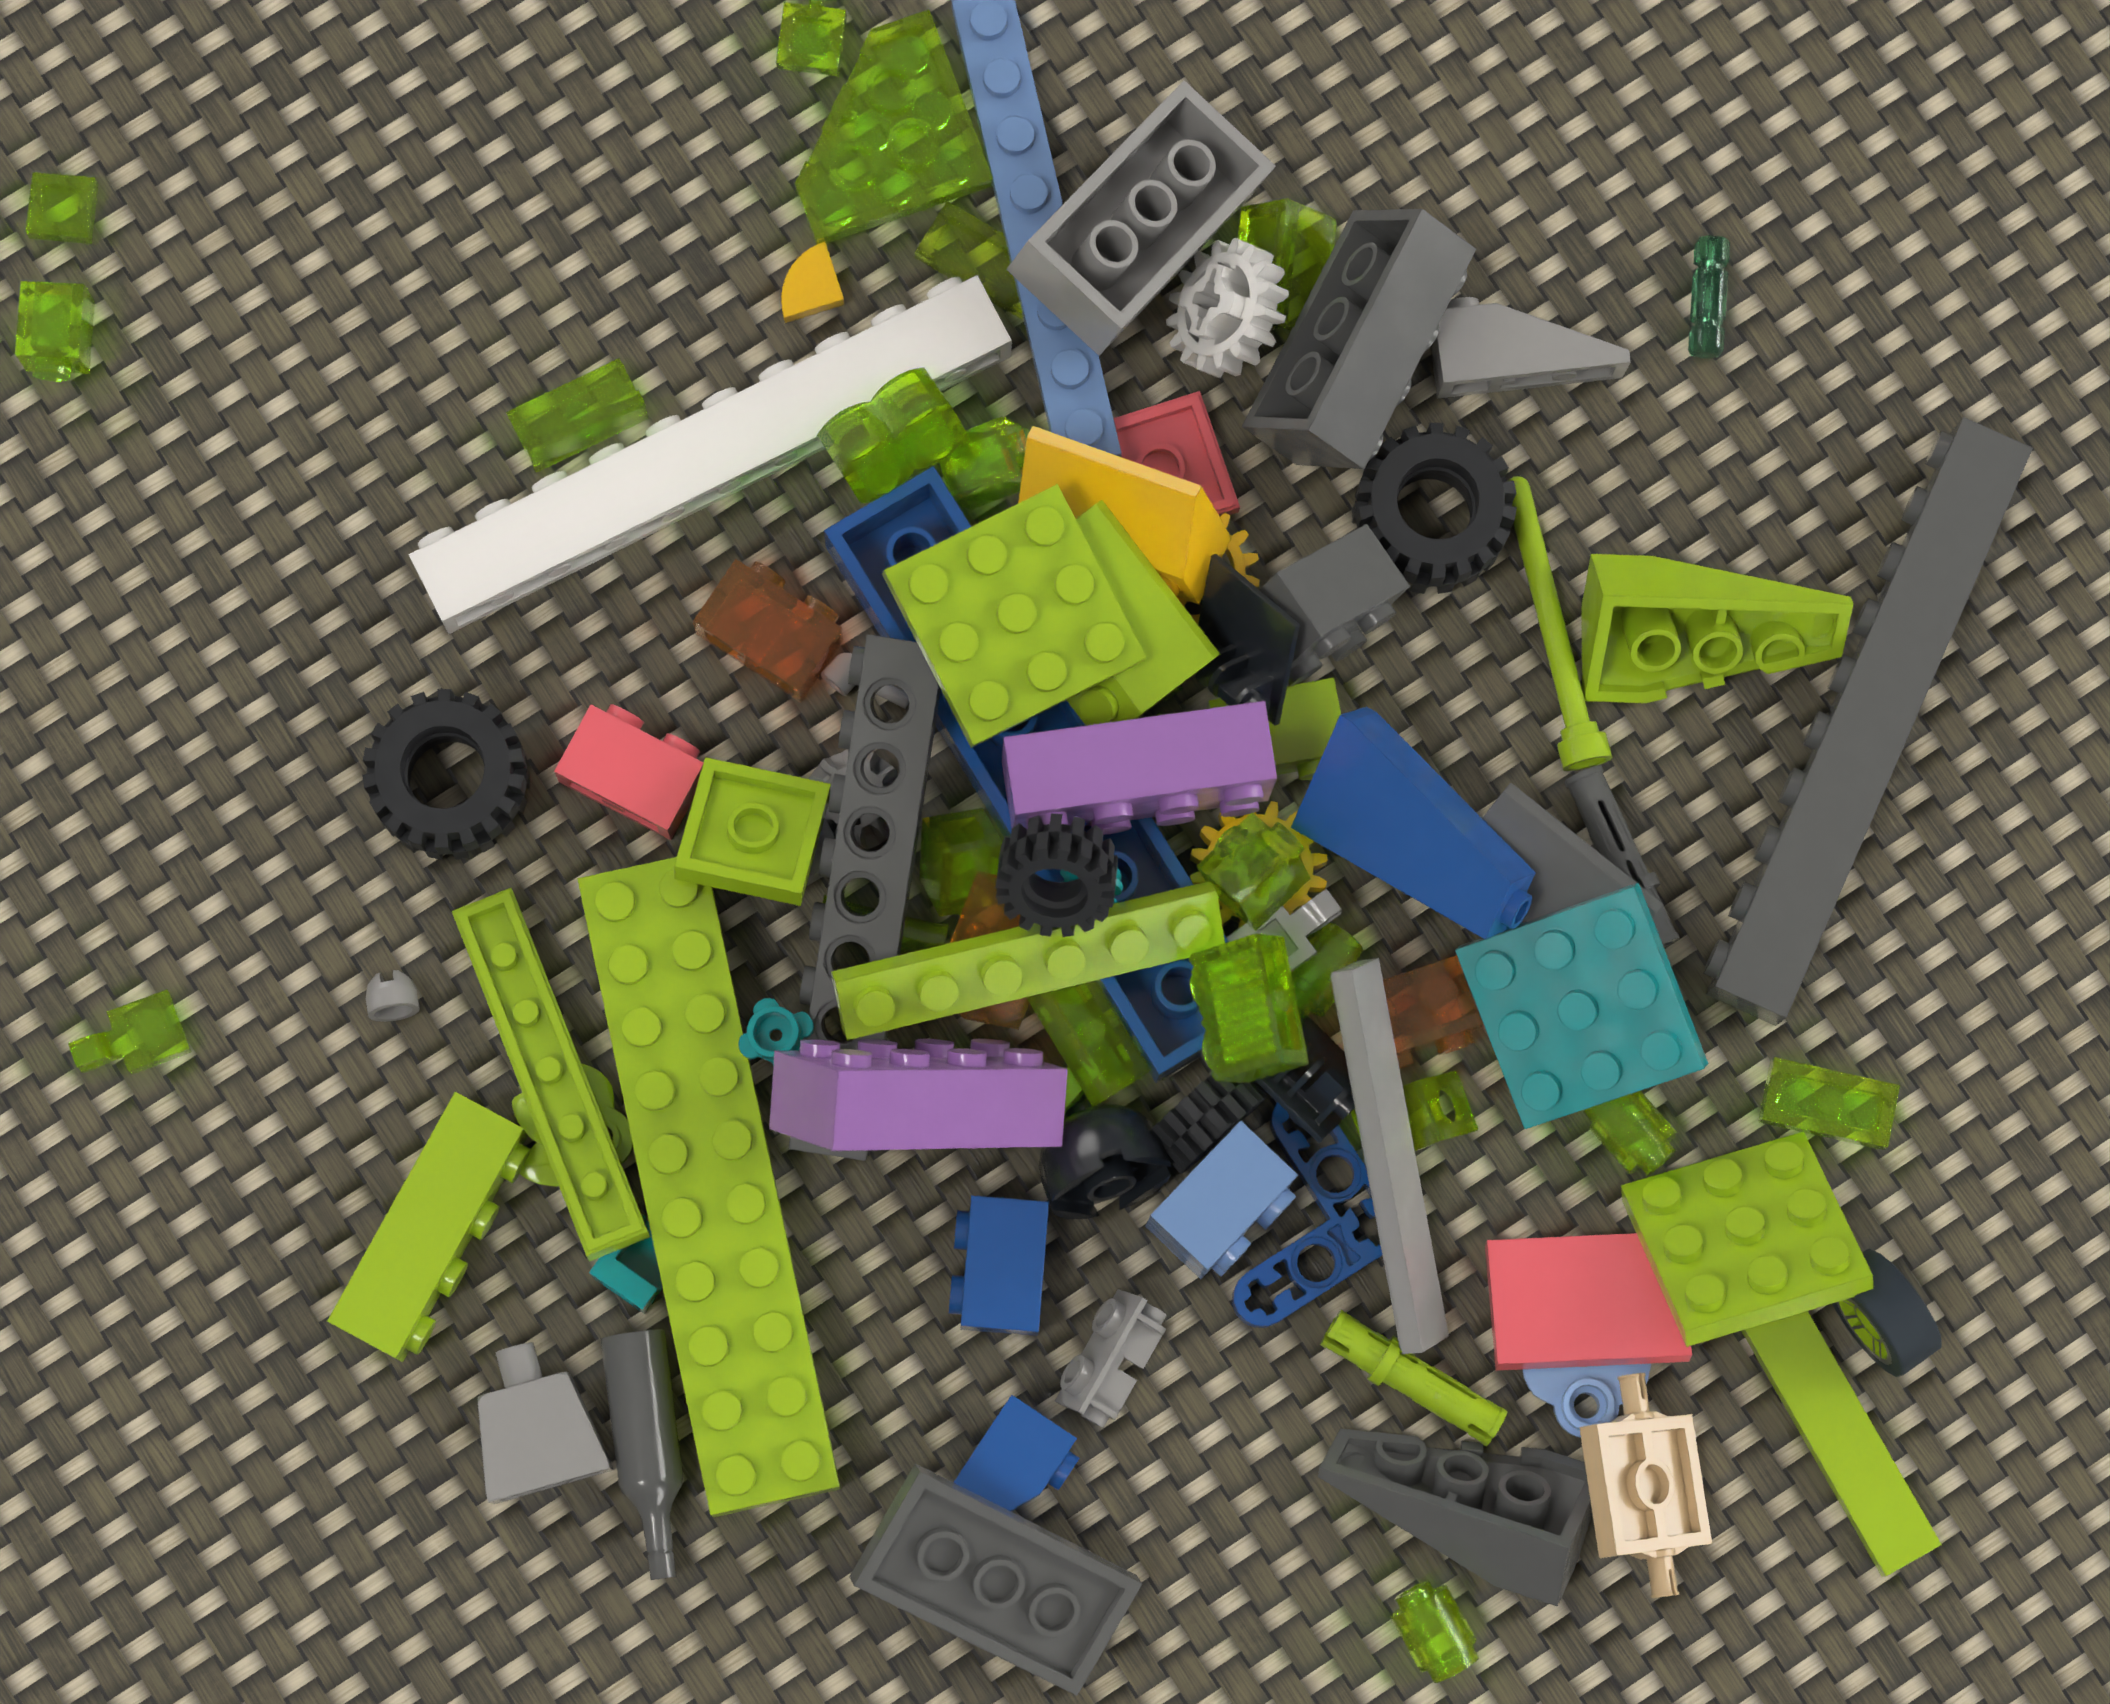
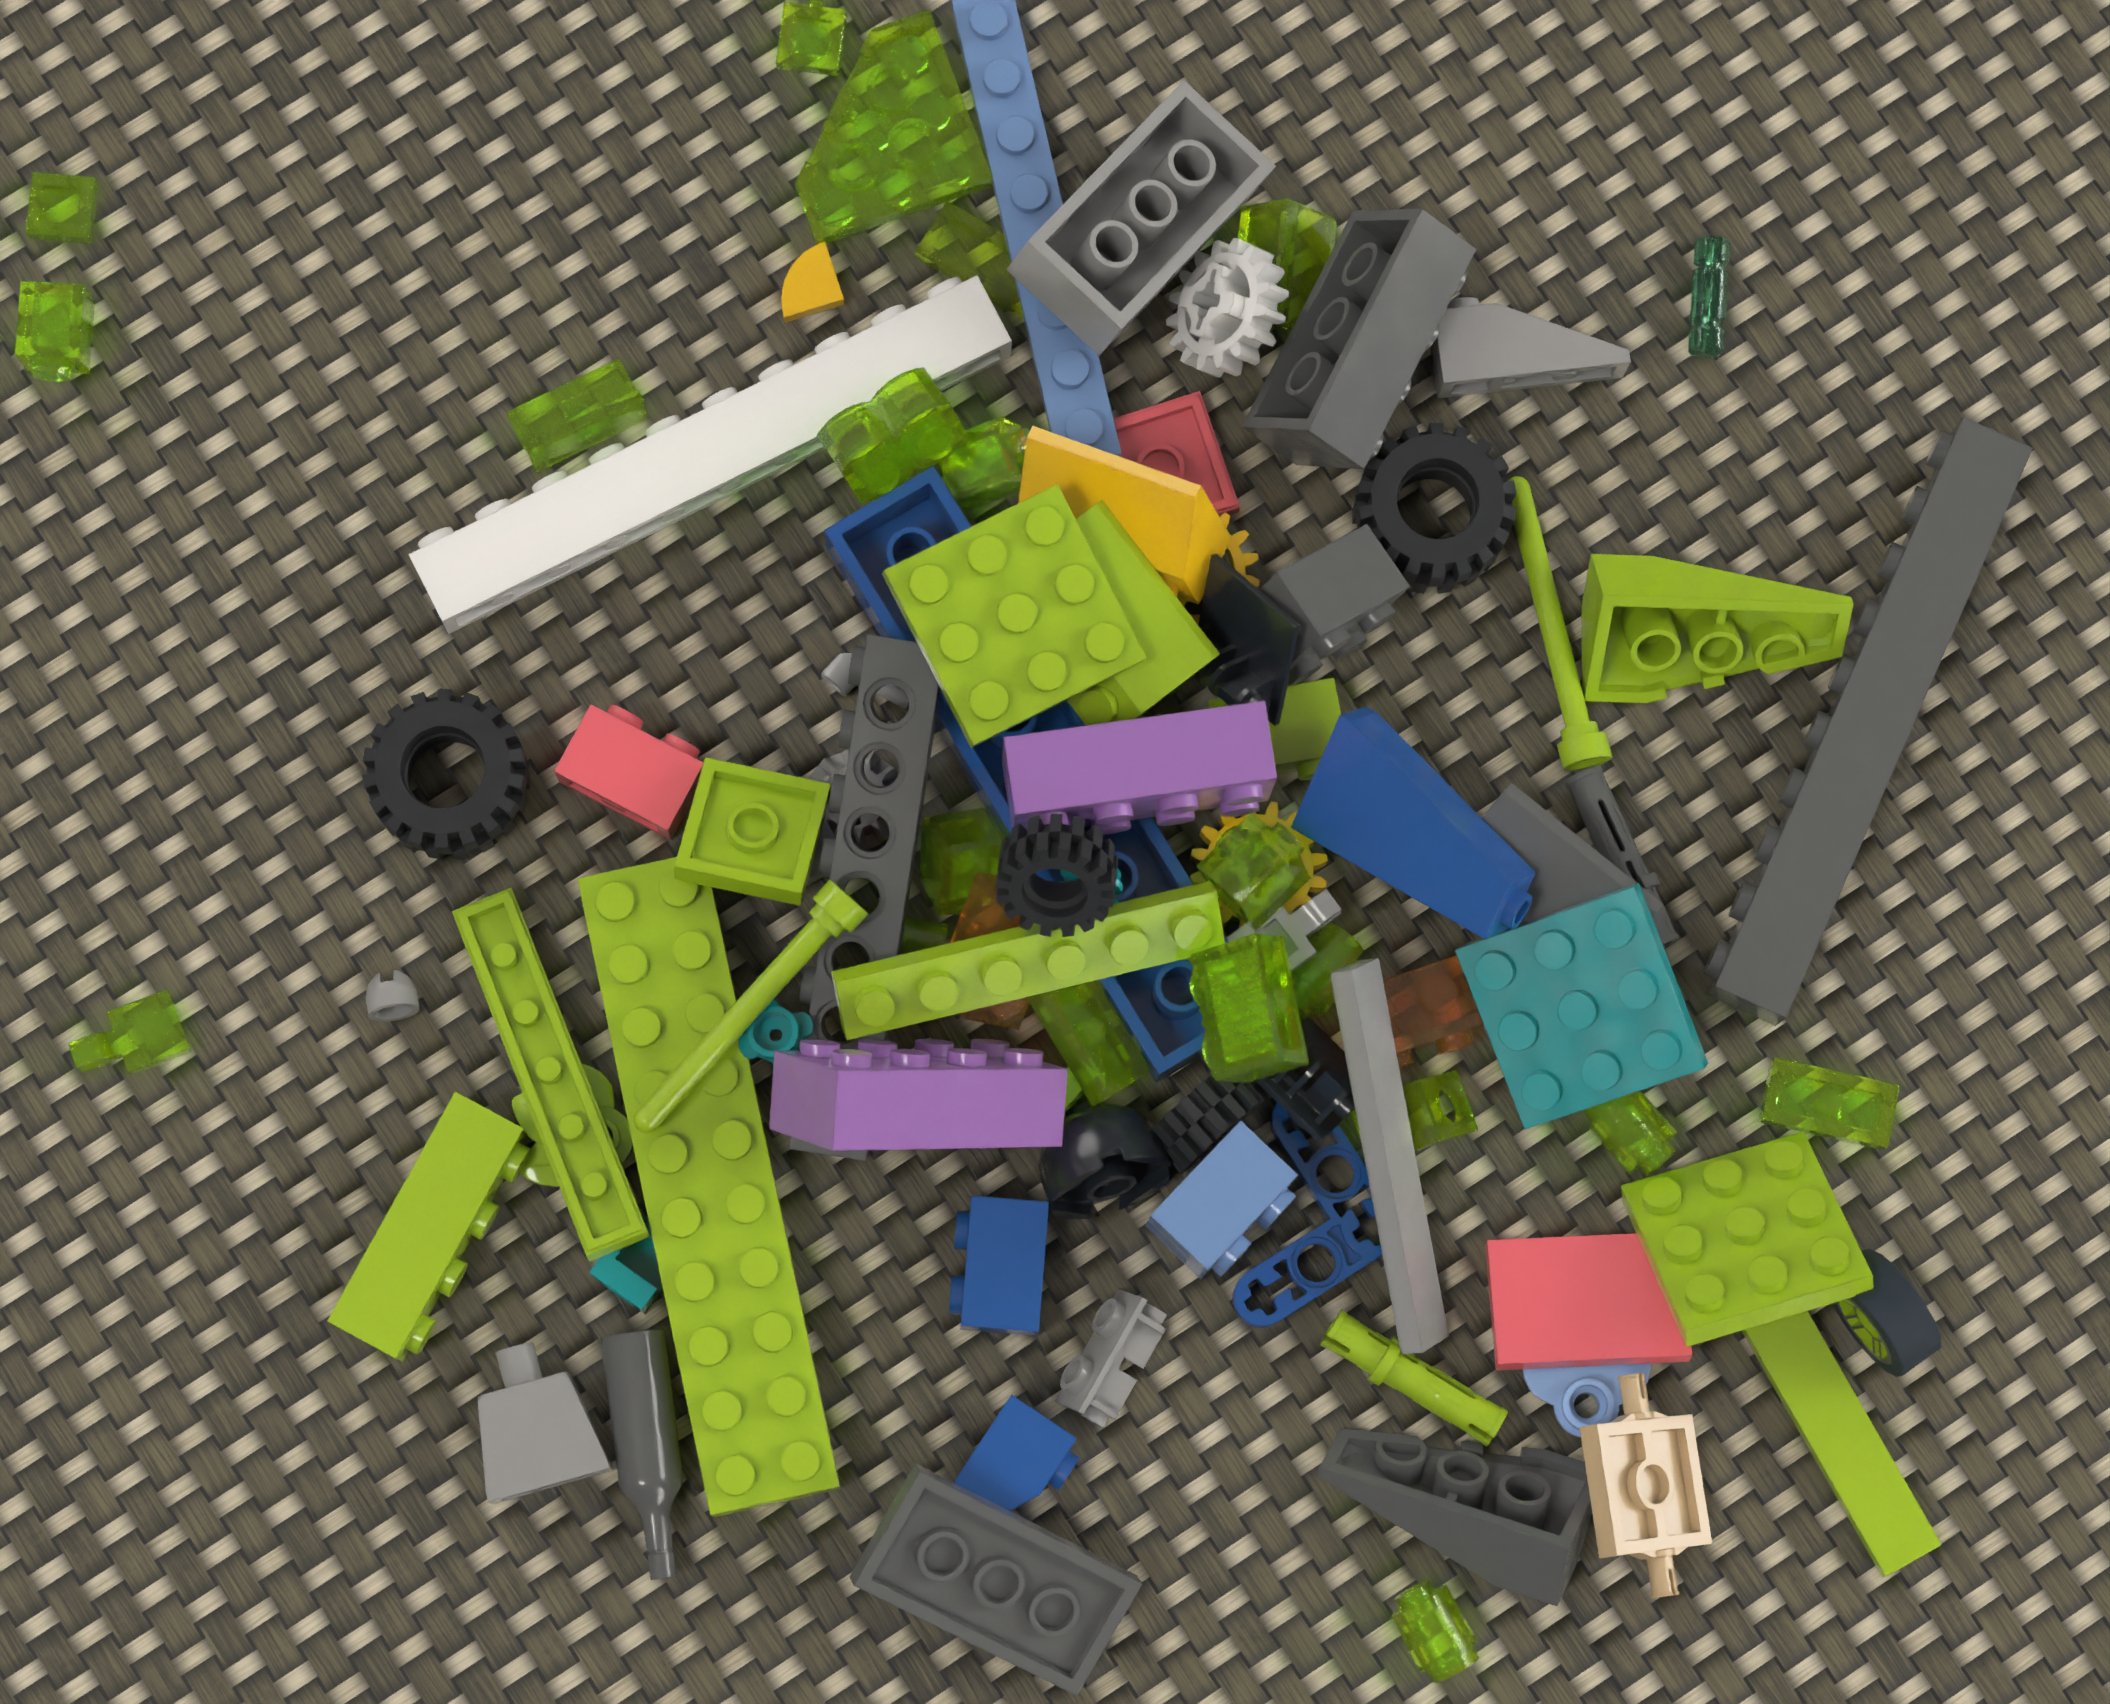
(770, 628): clear orange brick -> none
(830, 916): none -> lime piece

